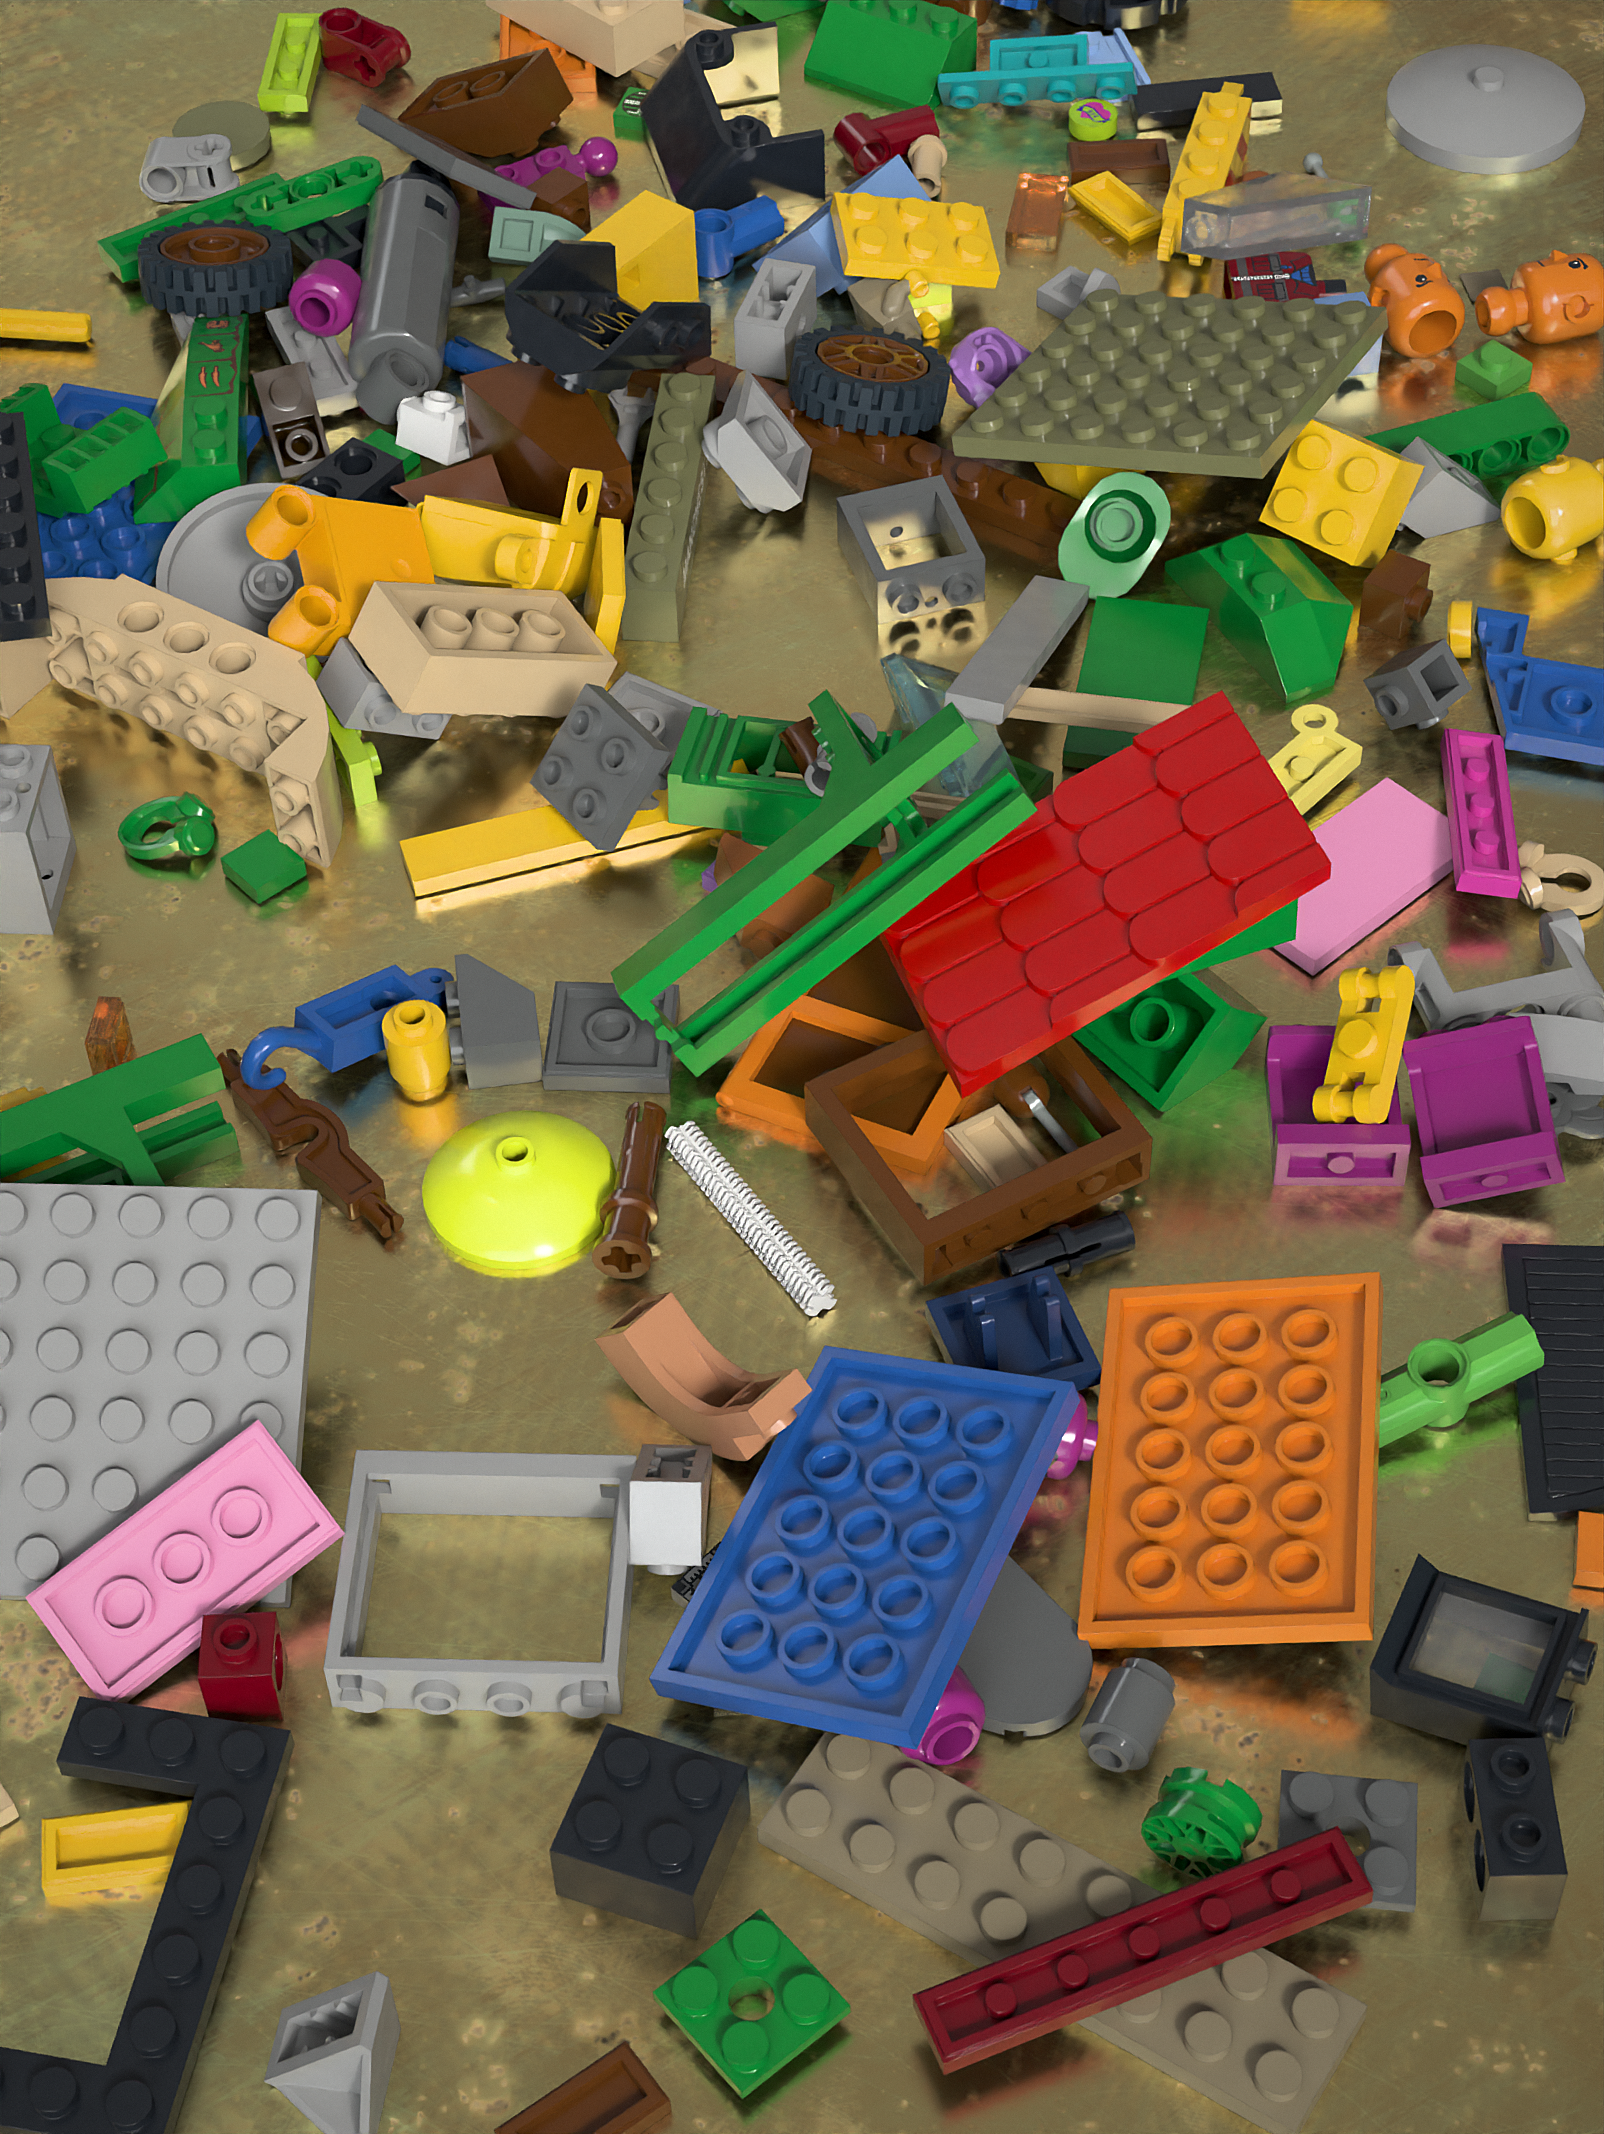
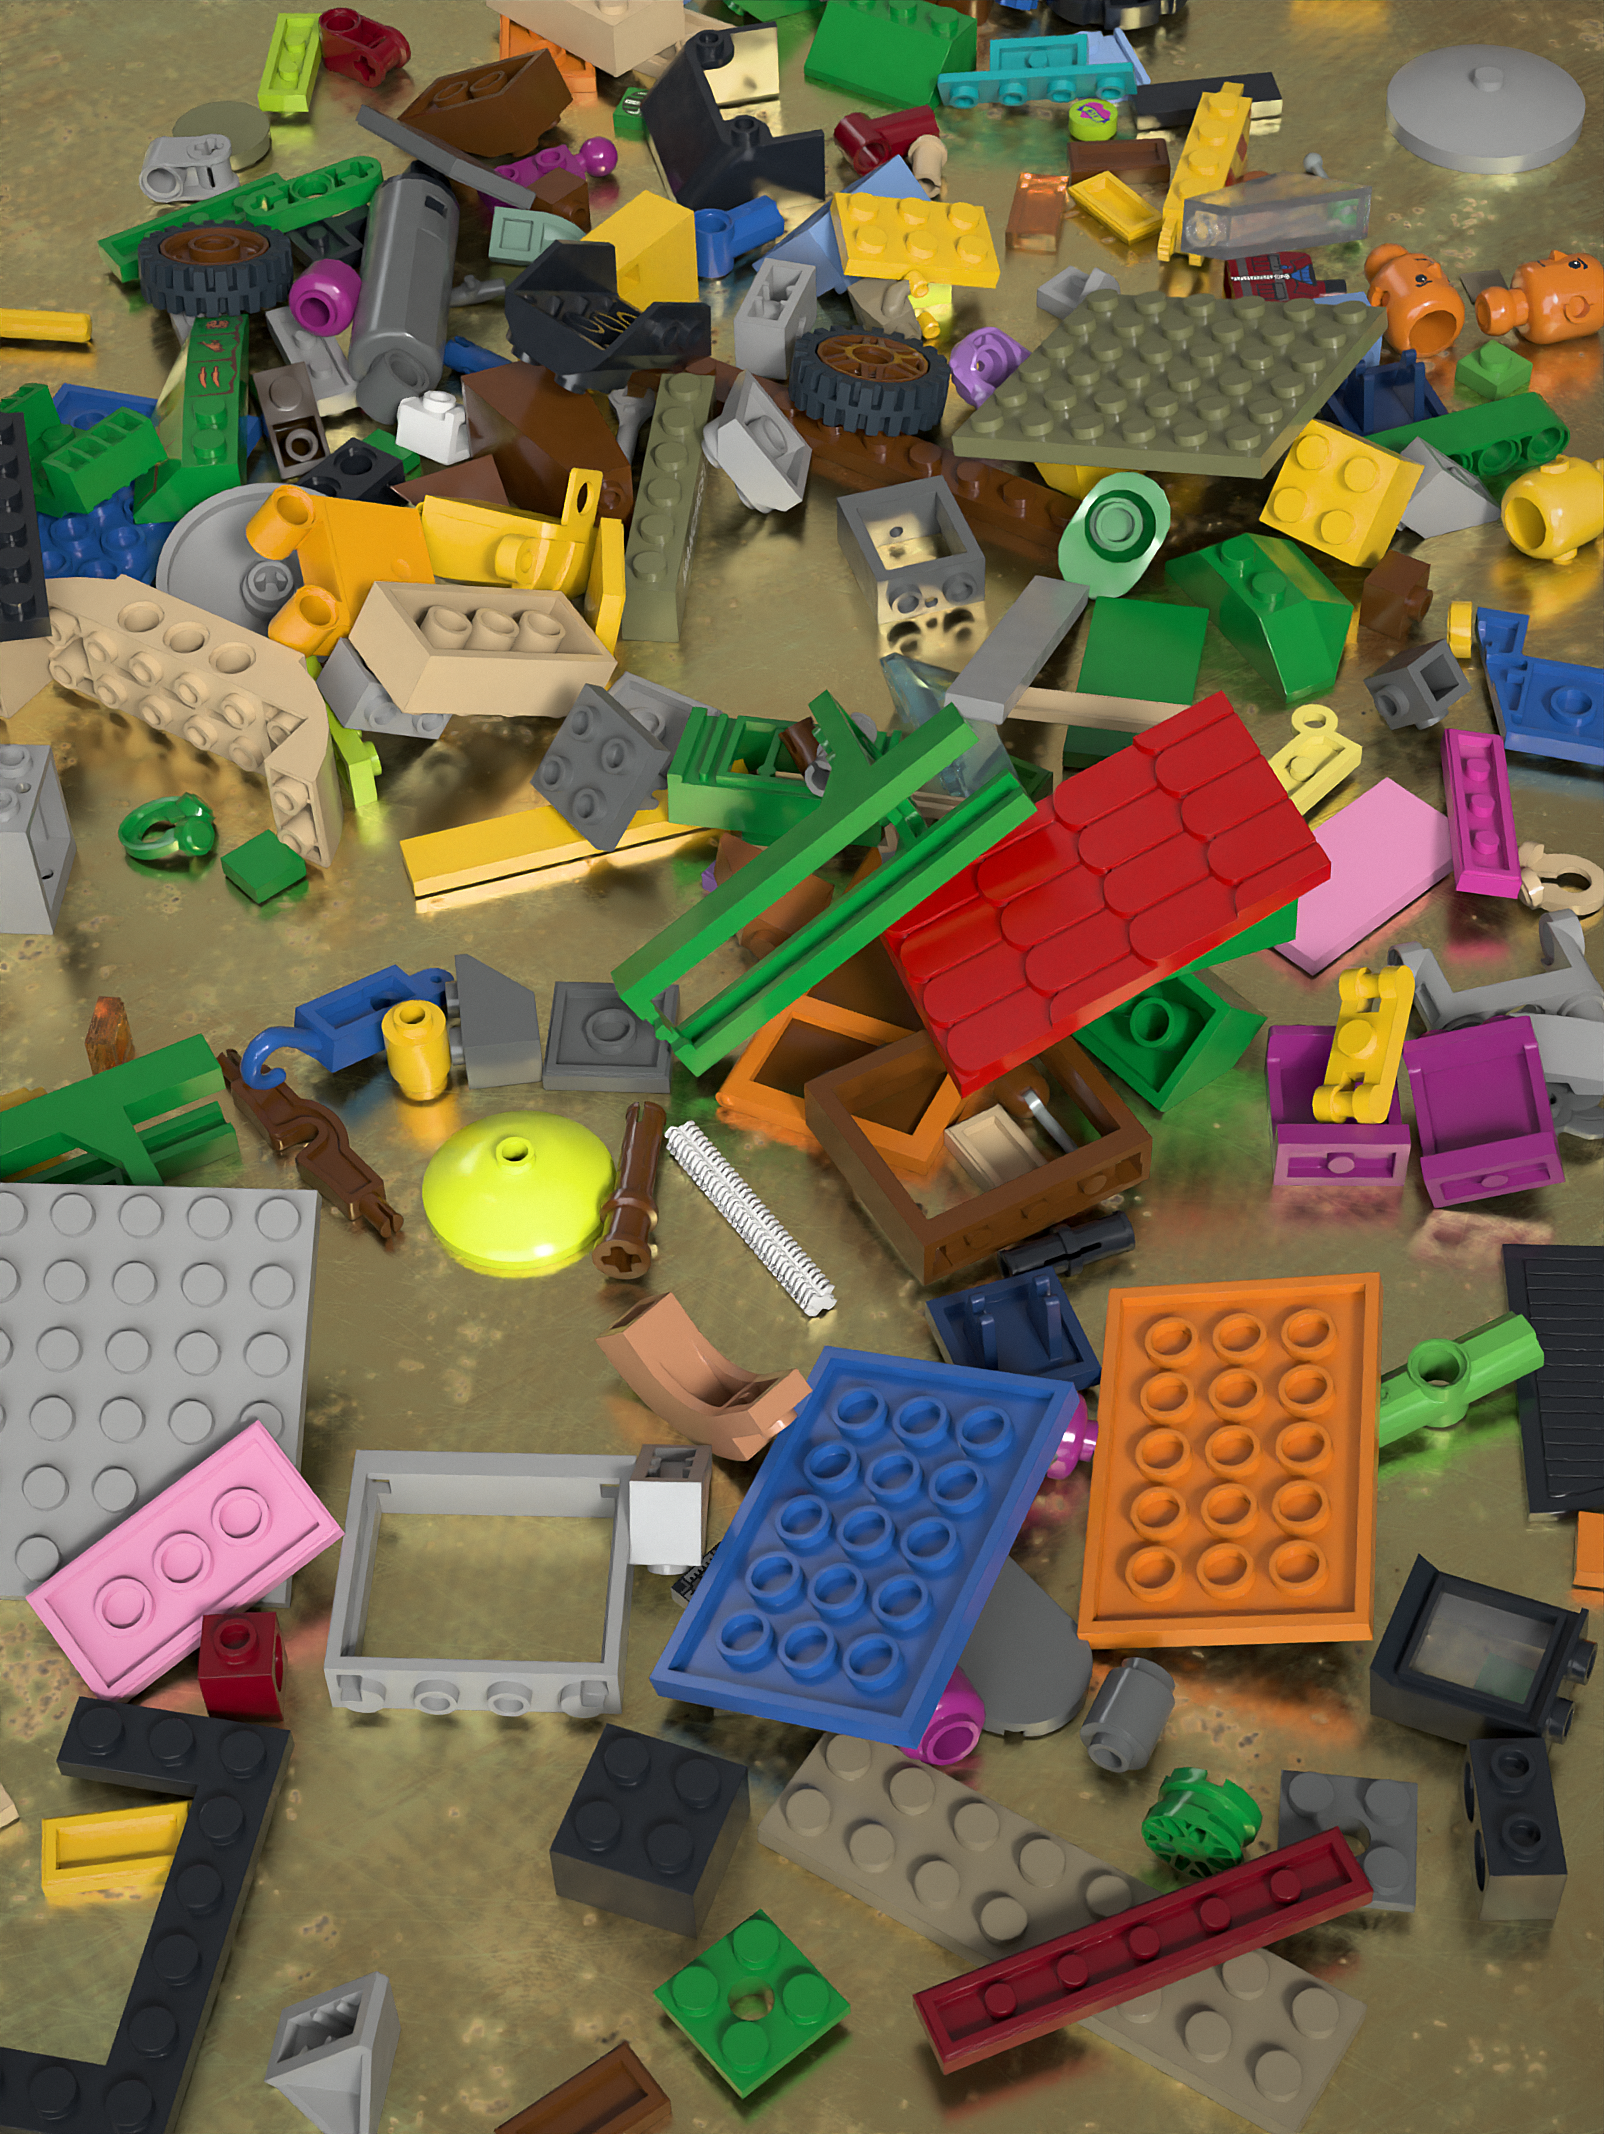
(1383, 397): none -> dark blue plate

